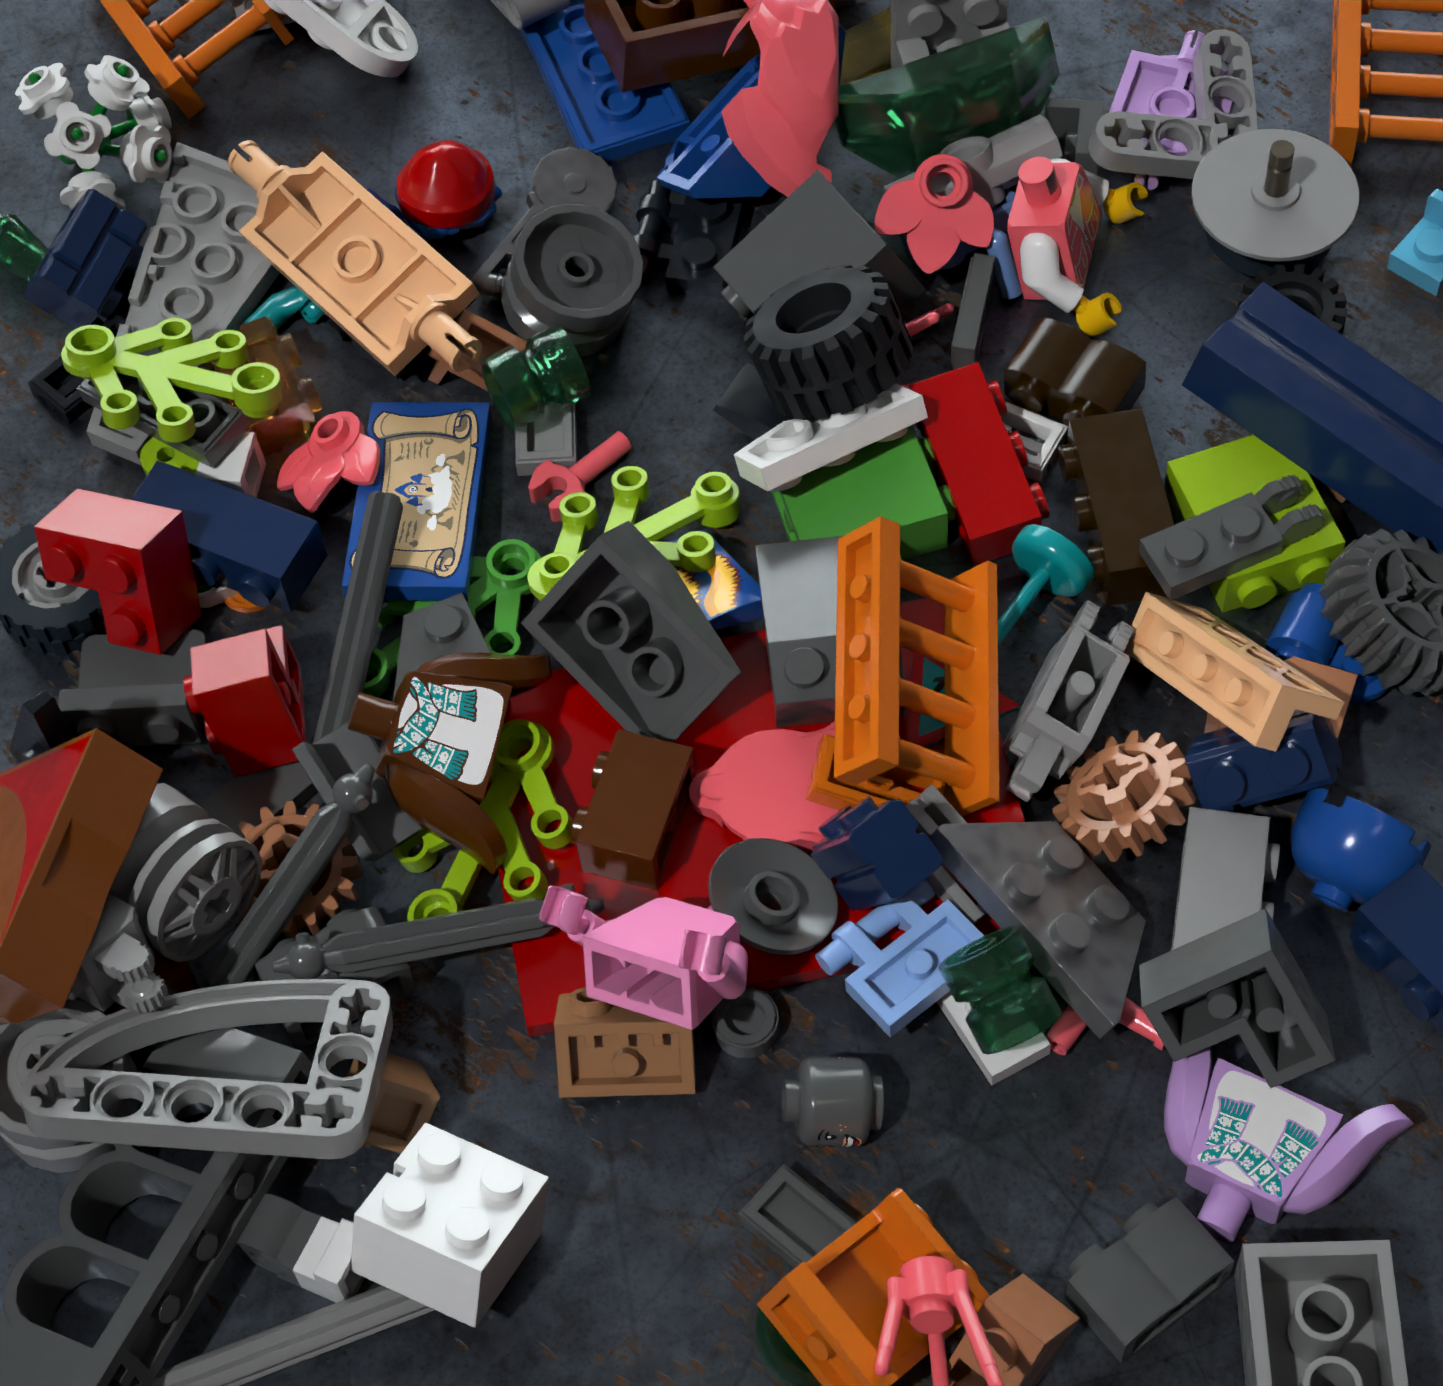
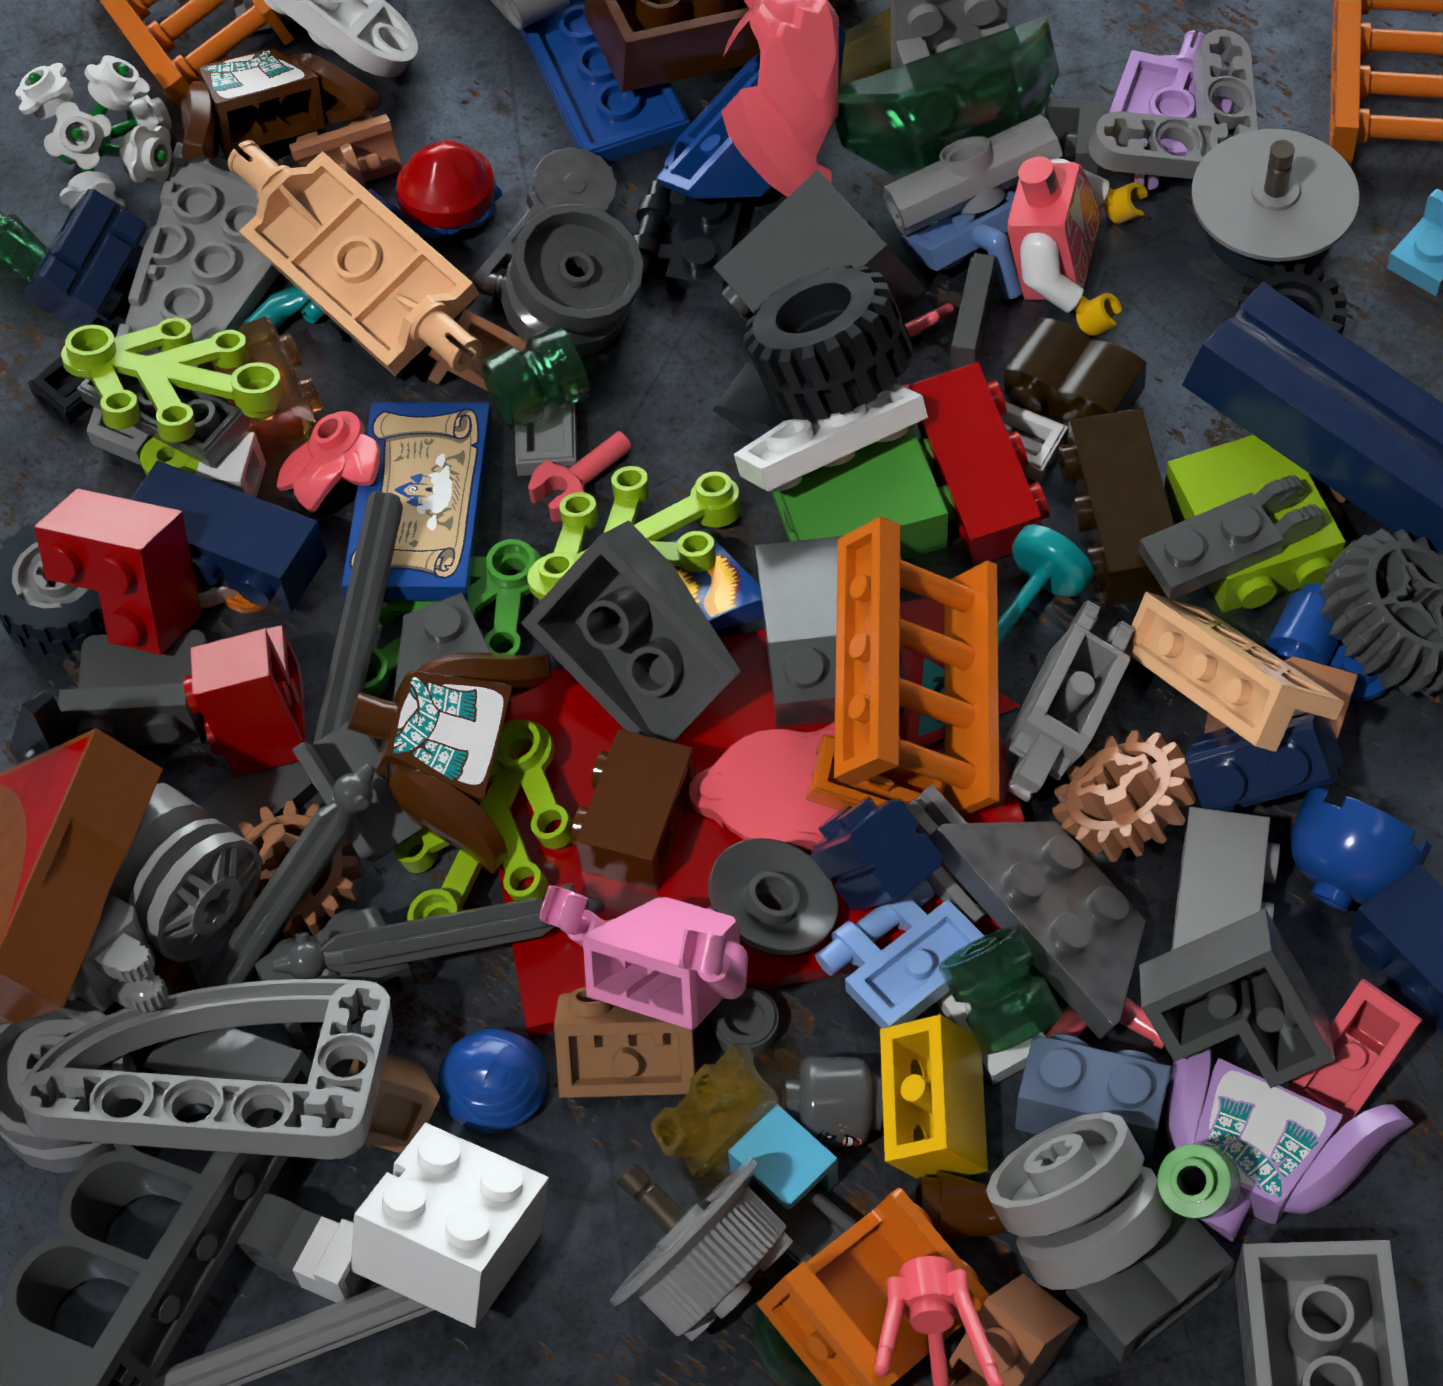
(266, 101): none -> reddish brown torso
(361, 149): none -> nougat hips
(493, 1080): none -> blue piece
(704, 1253): none -> light grey piece
(716, 1112): none -> clear yellow hips
(786, 1158): none -> medium azure panel
(932, 221): coral plate -> none
(933, 1098): none -> yellow brick
(957, 1206): none -> reddish brown cone
(1072, 1079): none -> sand blue brick
(1079, 1201): none -> light grey wheel
(1221, 1186): none -> bright green brick
(1366, 1044): none -> coral slope

